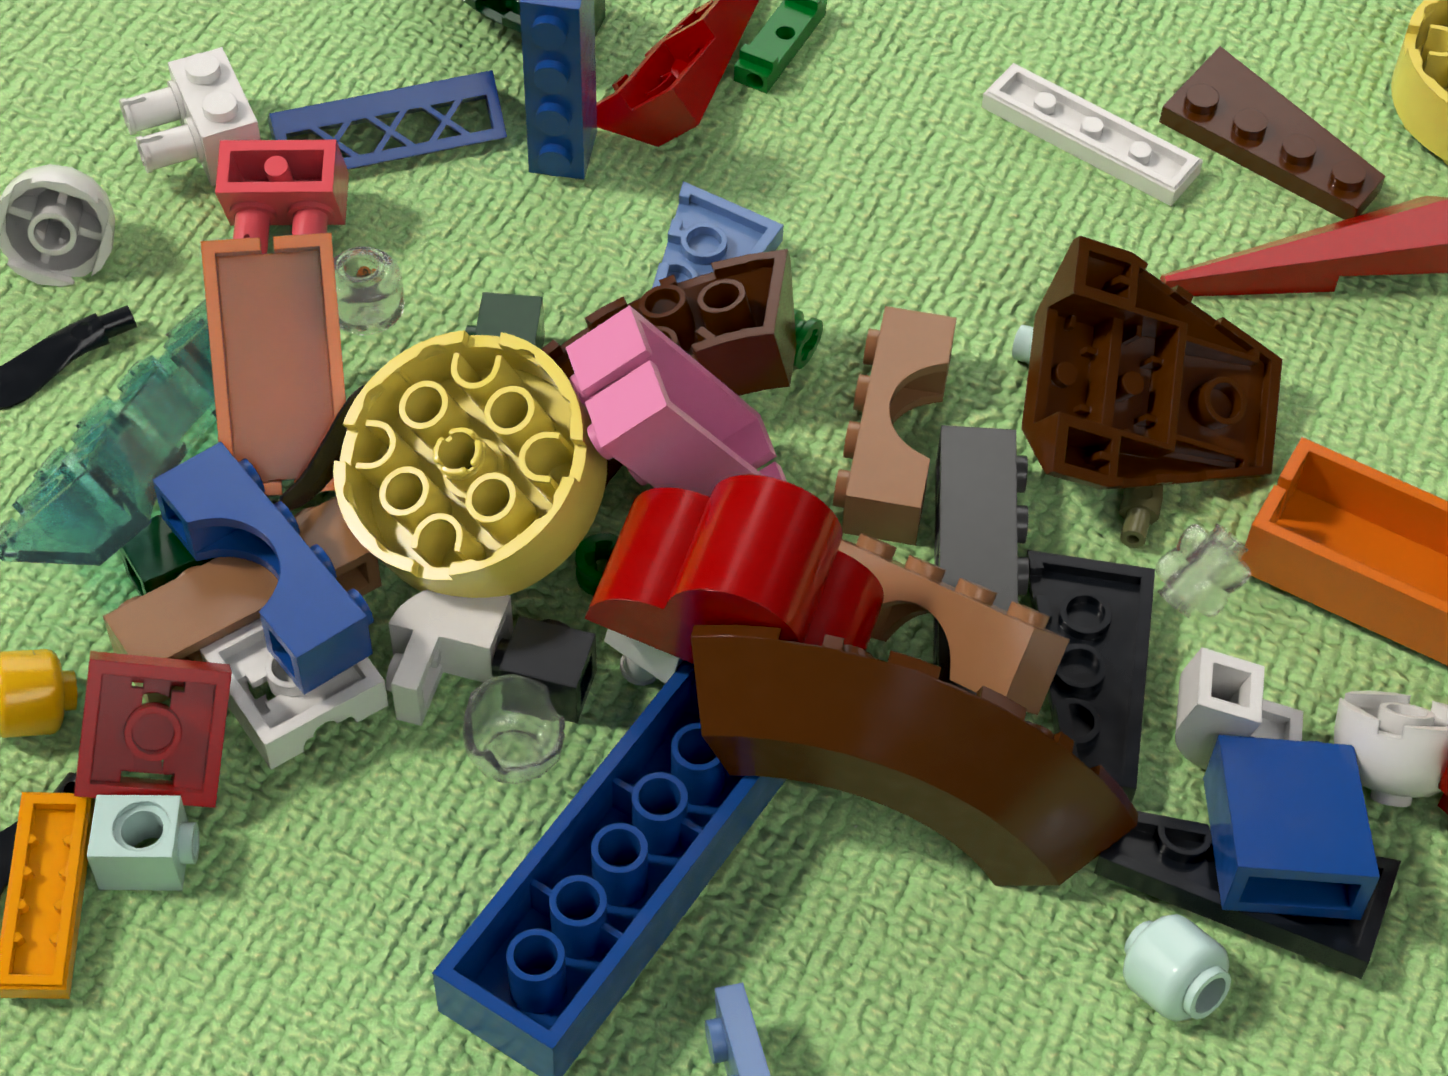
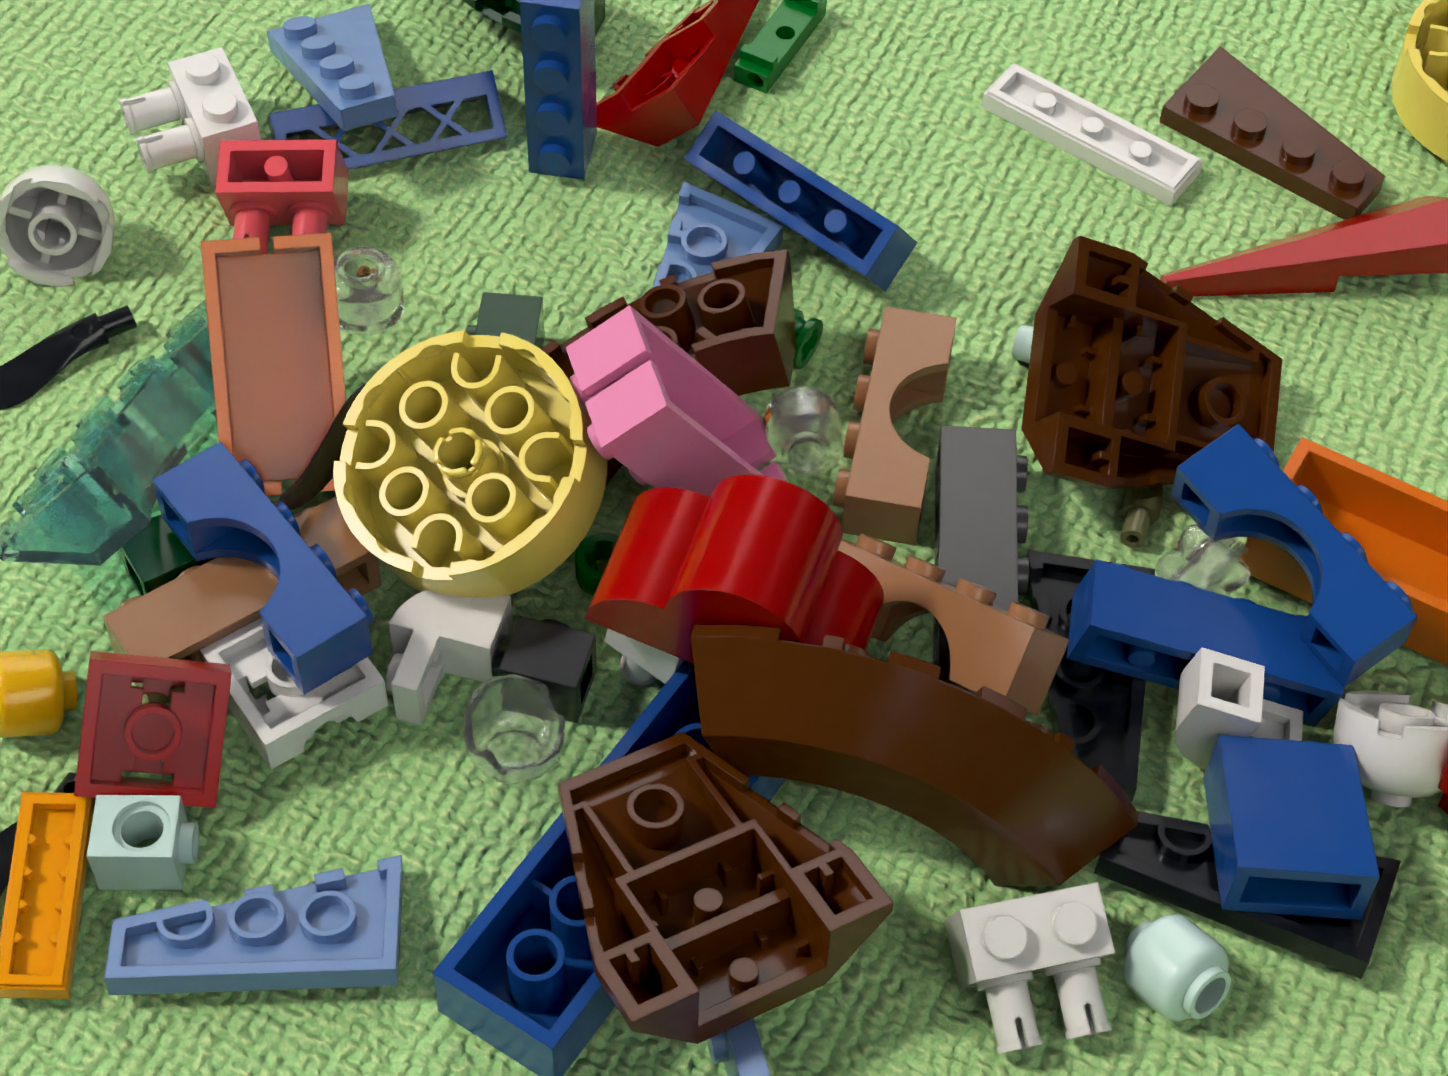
(296, 938): none -> medium blue wing
(338, 64): none -> medium blue wing
(707, 892): none -> reddish brown wedge
(801, 200): none -> blue brick
(804, 431): none -> clear head
(1045, 932): none -> white brick
(1158, 625): none -> blue brick
(1242, 492): none -> blue arch

